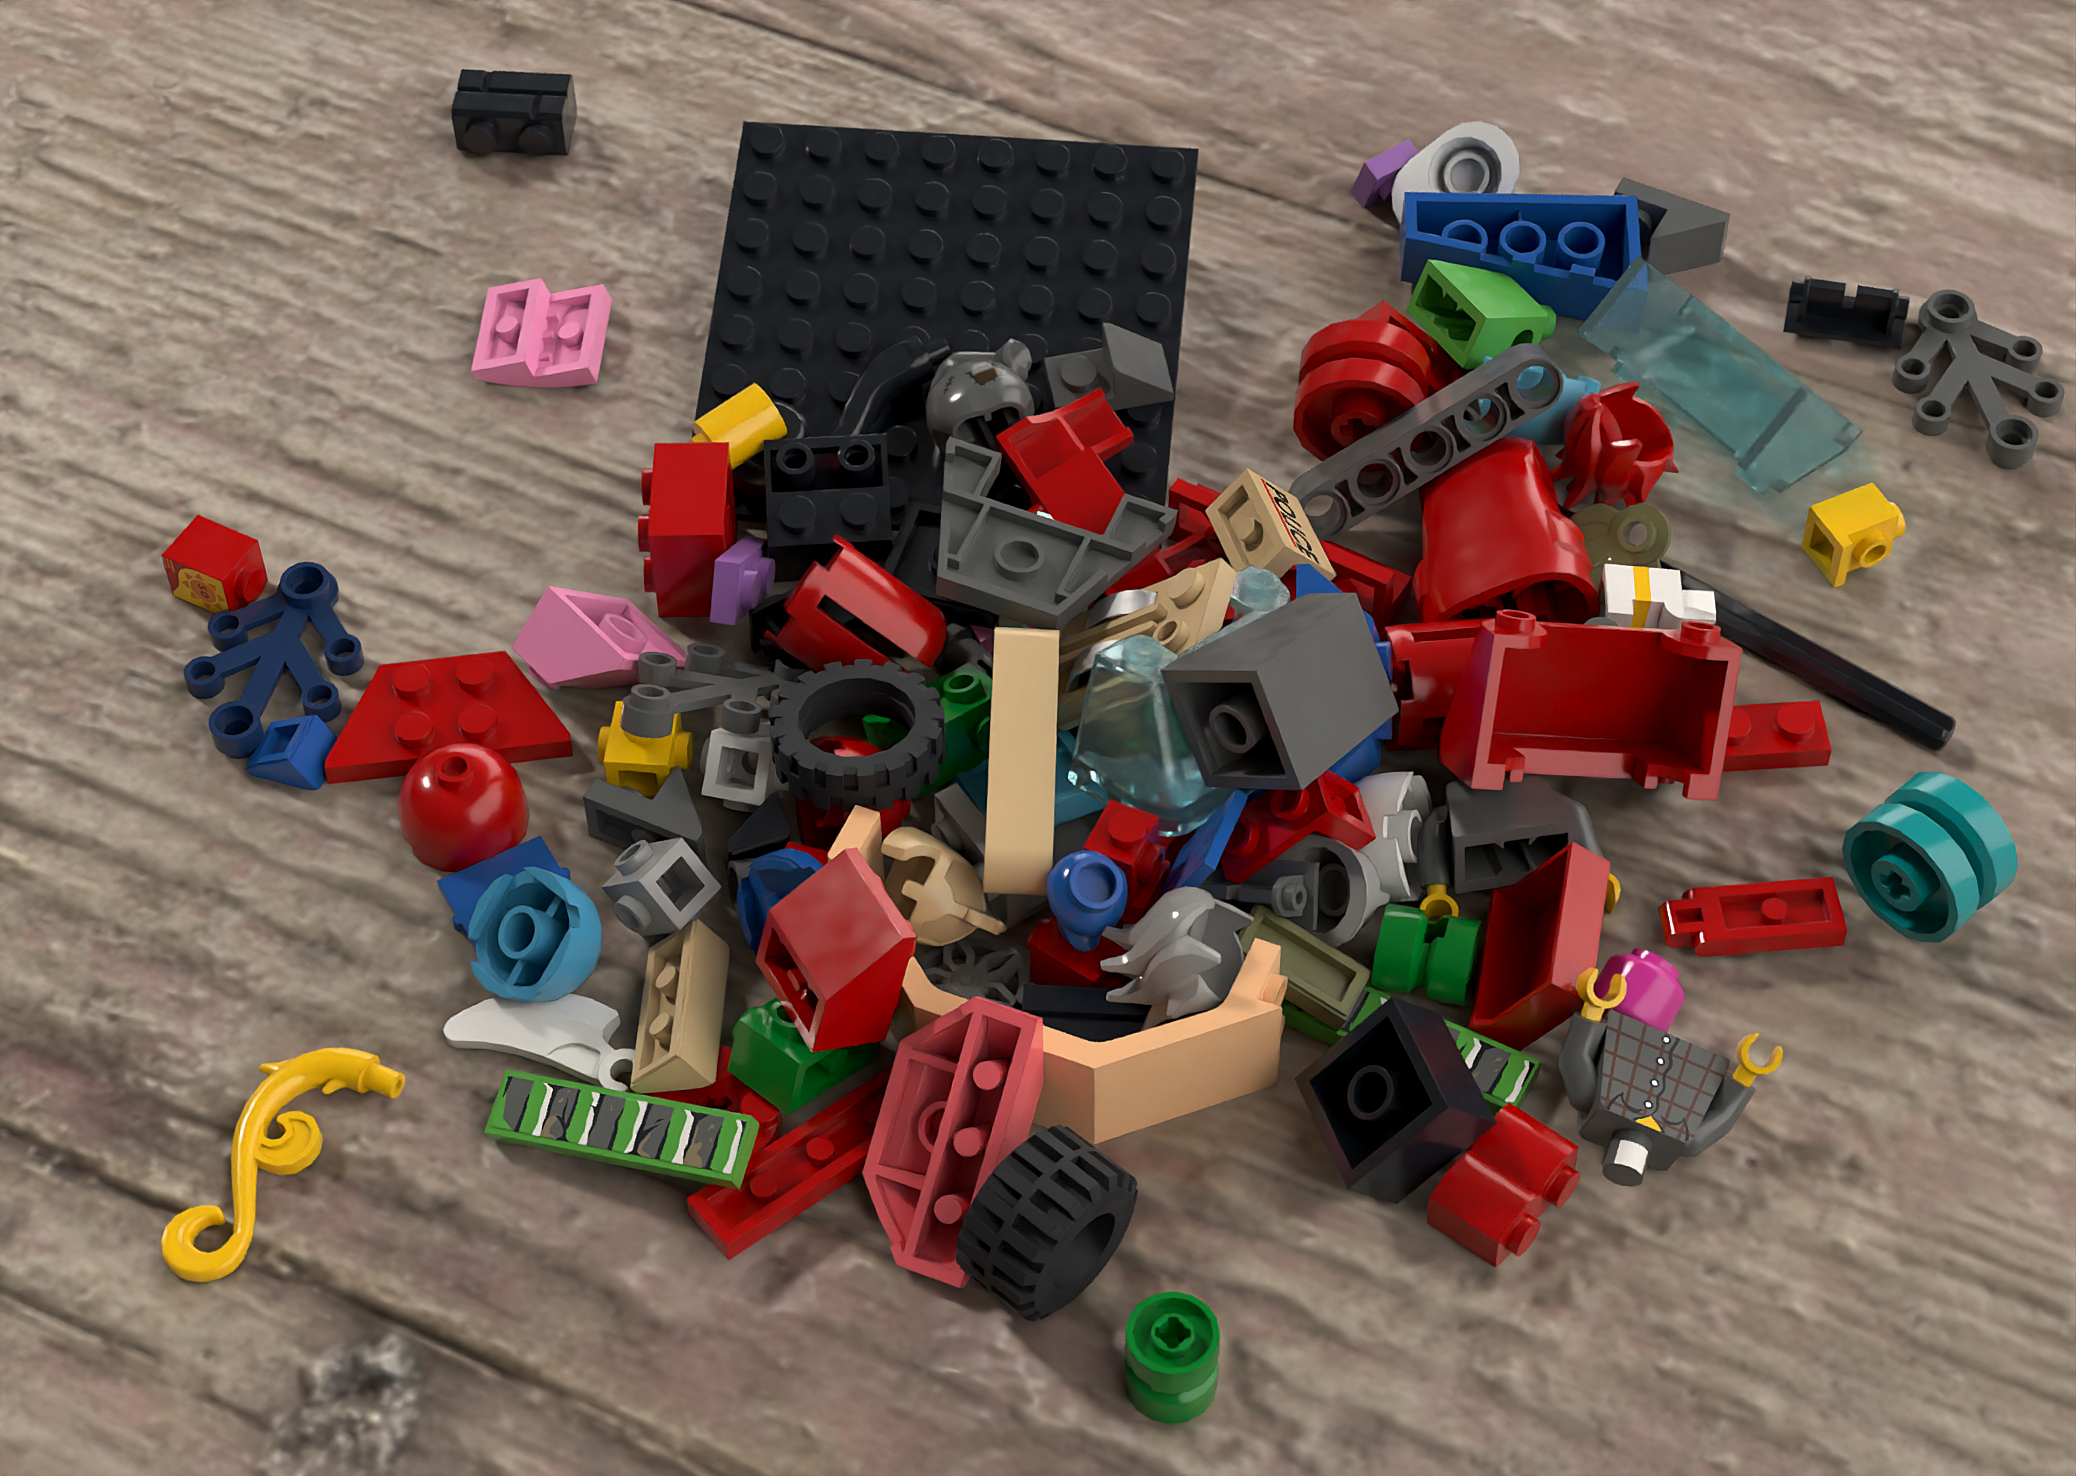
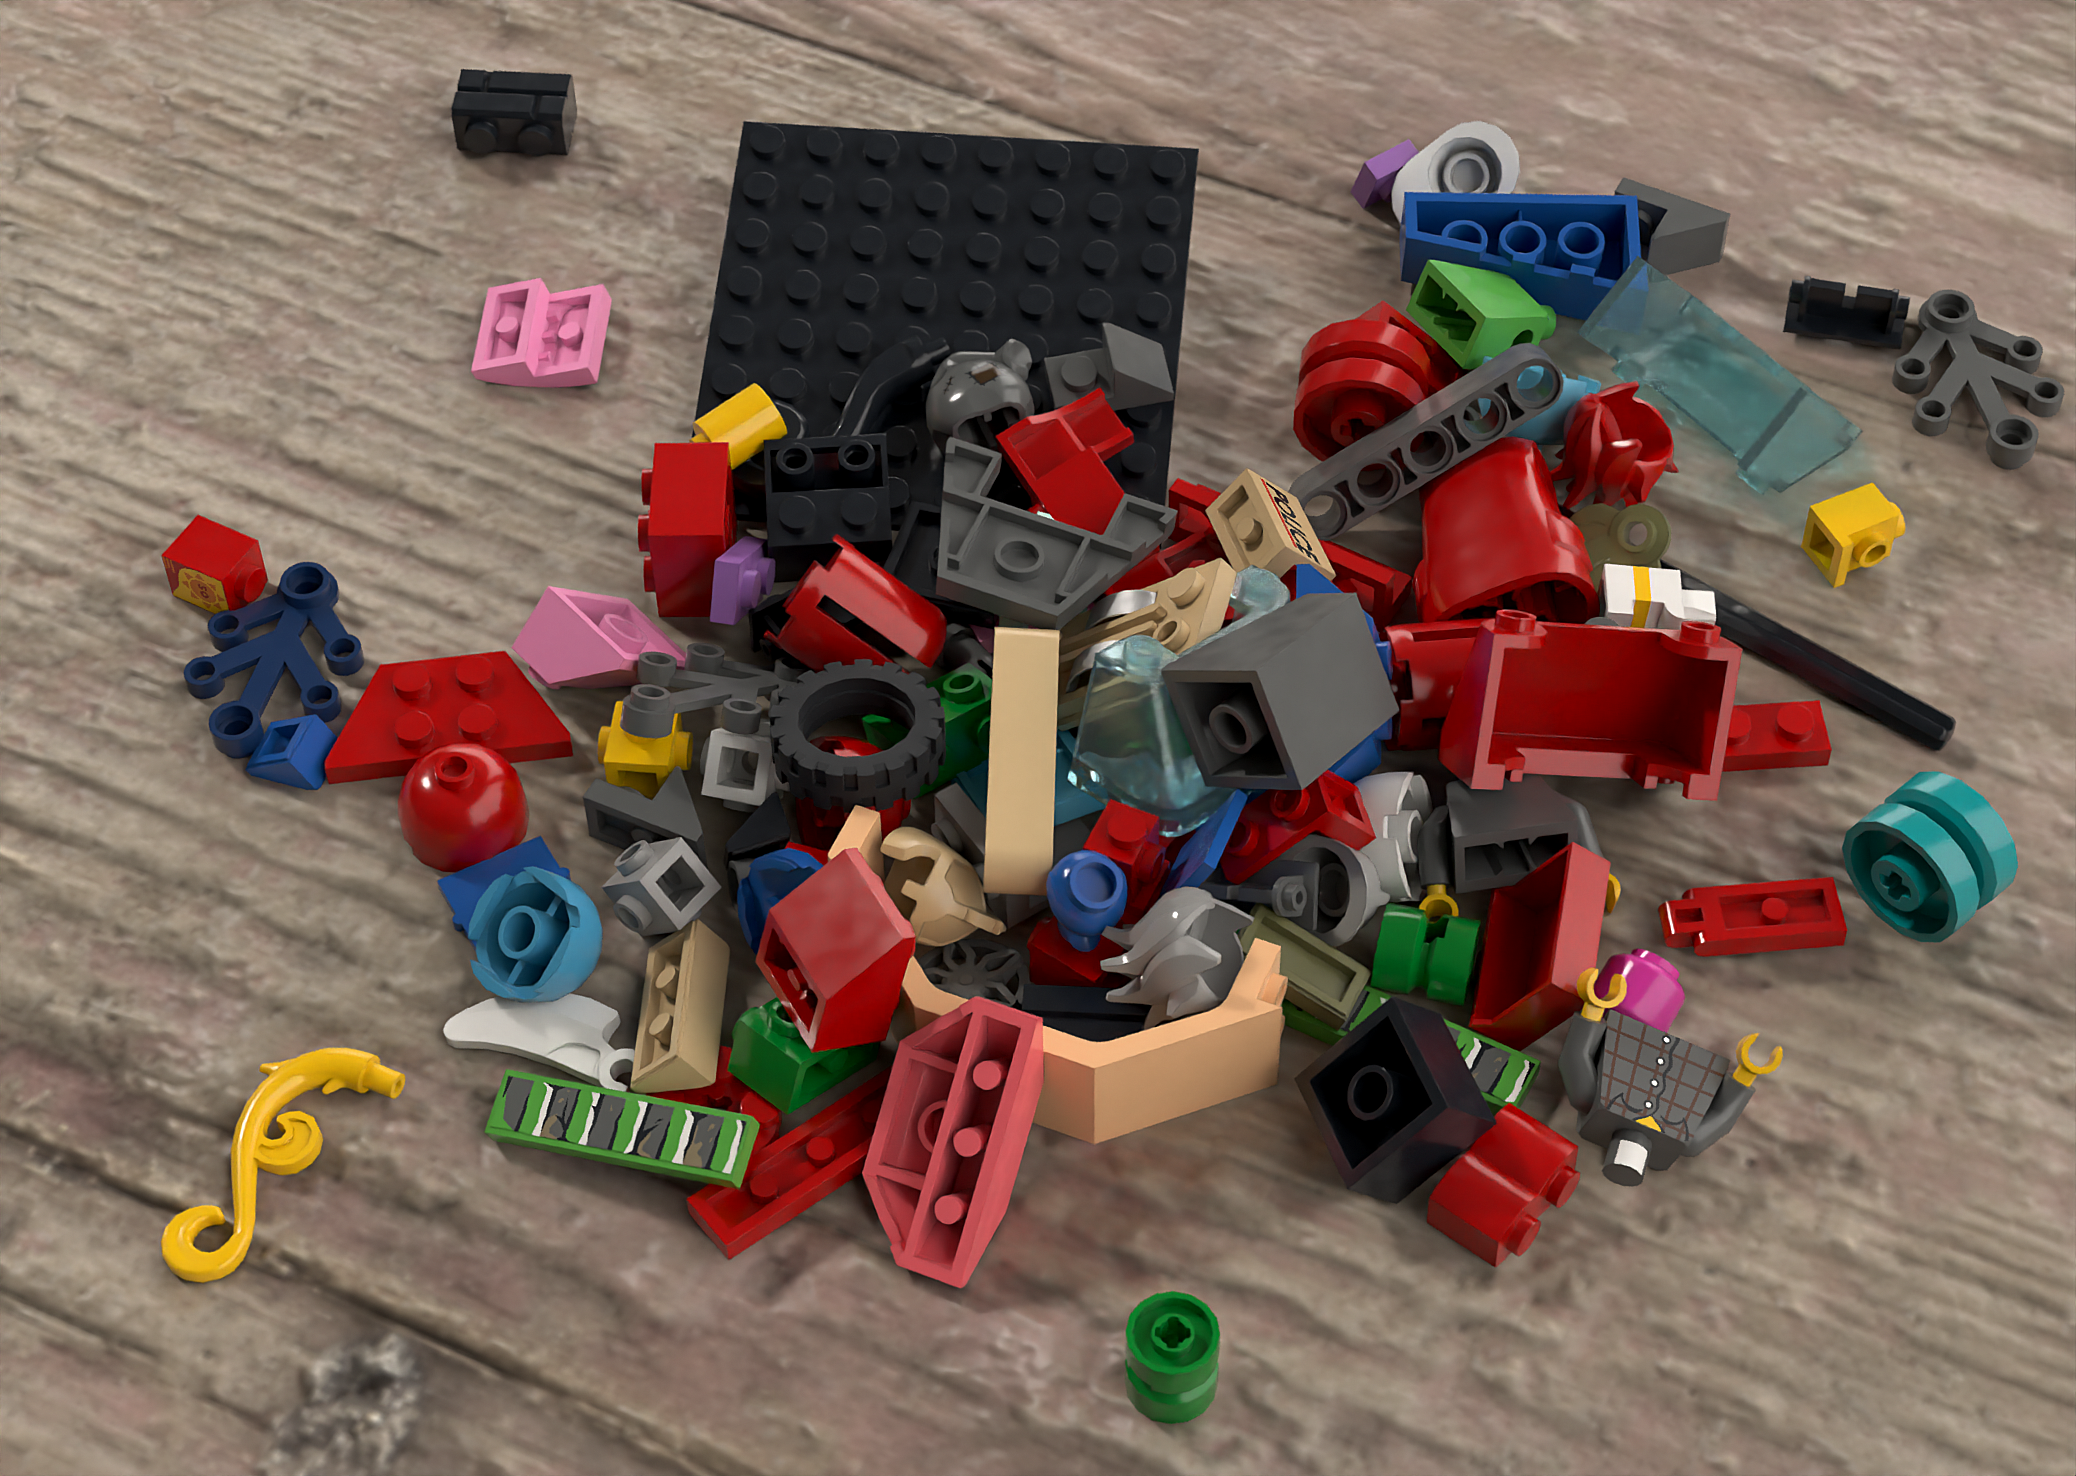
(1046, 1222): black tyre -> none

